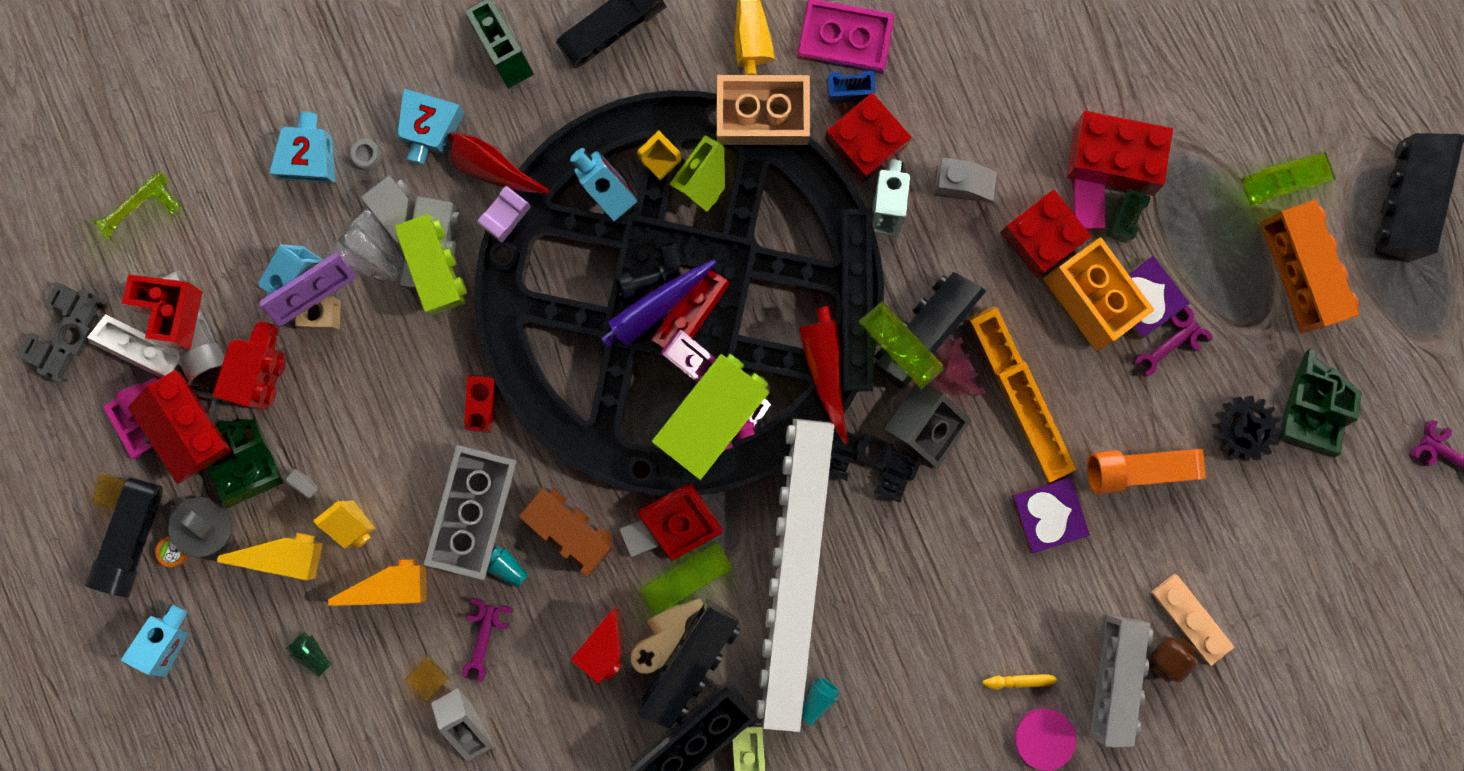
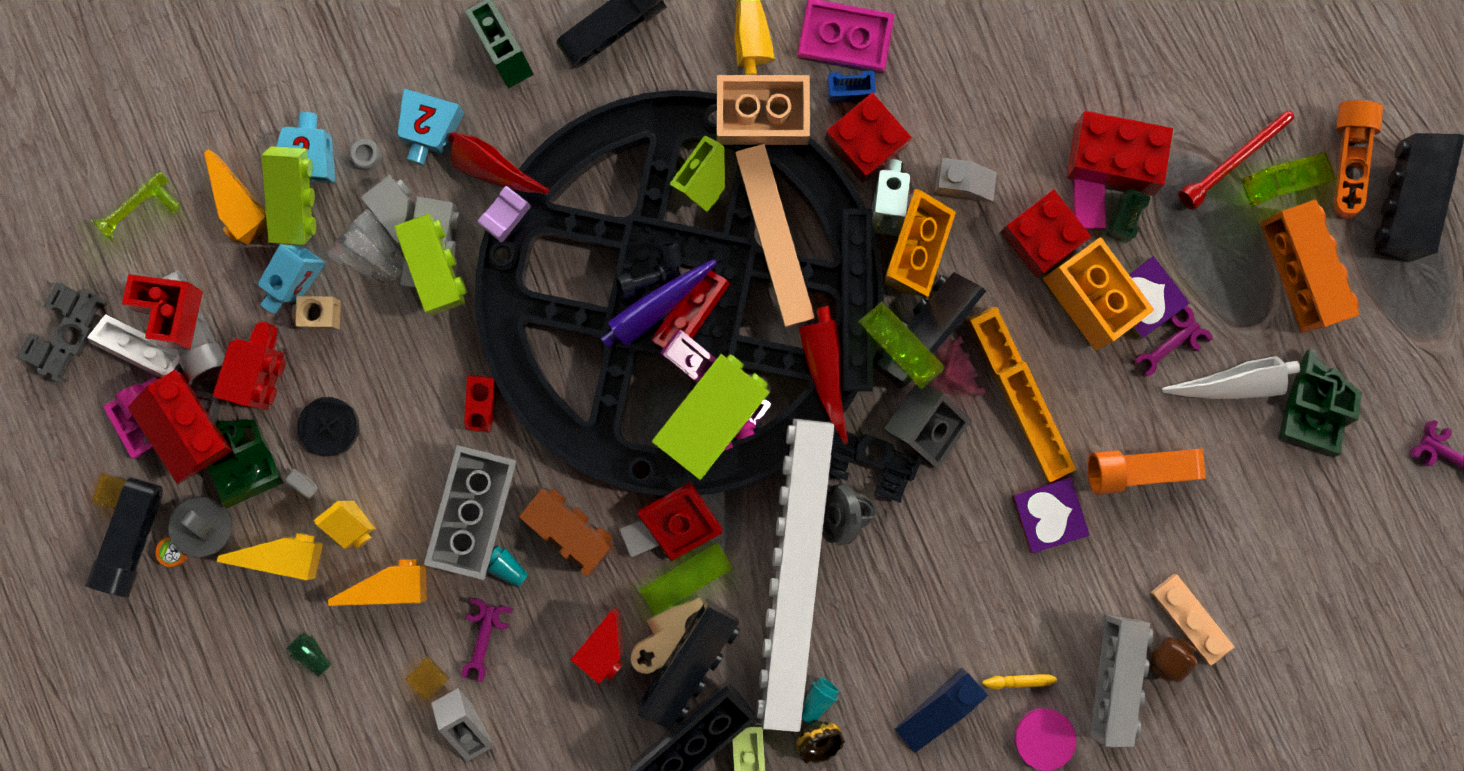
(152, 653): medium azure torso -> none
(234, 203): none -> light orange slope
(288, 195): none -> lime brick
(307, 289): medium lavender tile -> none
(328, 426): none -> black tile
(603, 183): medium azure torso -> none
(659, 155): yellow panel -> none
(774, 235): none -> light nougat tile
(820, 742): none -> dark brown hair
(843, 514): none -> dark grey tile
(919, 245): none -> light orange slope
(941, 710): none -> dark blue slope
(1193, 194): none -> red piece
(1241, 418): black gear -> none
(1248, 380): none -> white piece
(1358, 124): none -> orange beam

